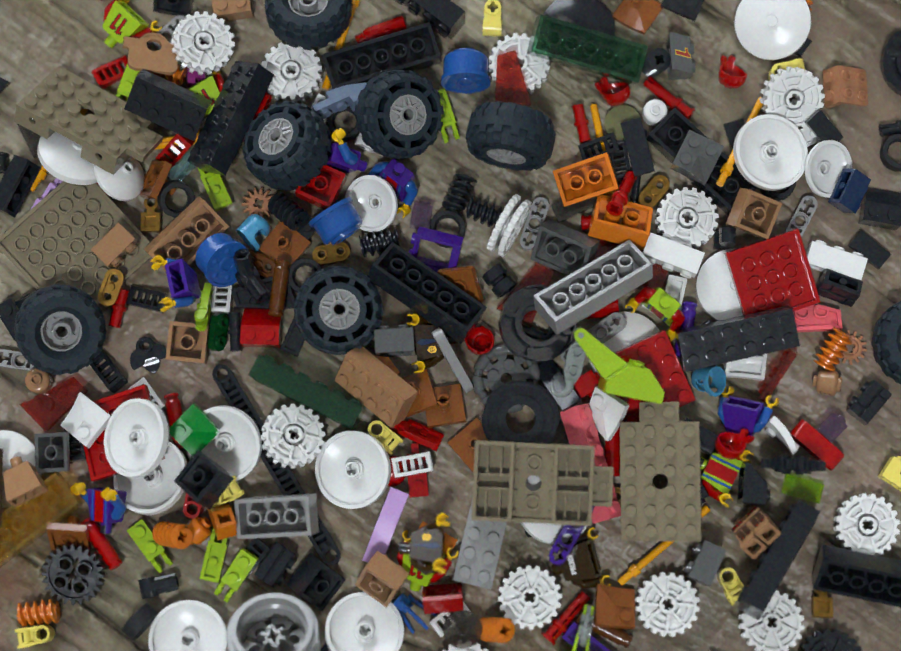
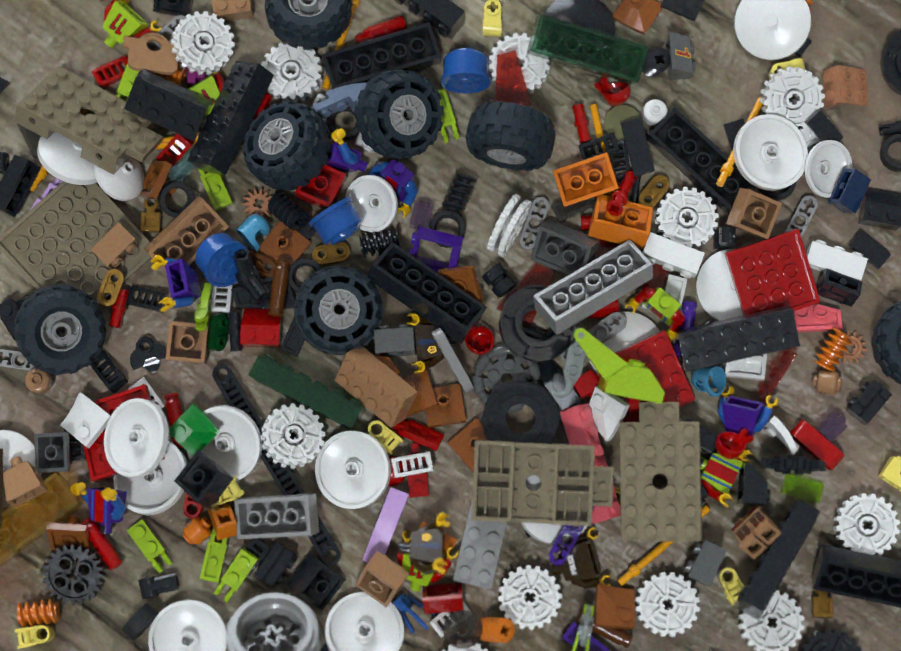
(54, 404): clear red wing -> none
(172, 535): orange piece -> none
(483, 212): black piece -> none
(560, 625): red pin -> none
(612, 453): red axle -> none
(668, 98): red pin -> none
(697, 157): dark grey slope -> none
(729, 74): red piece -> none

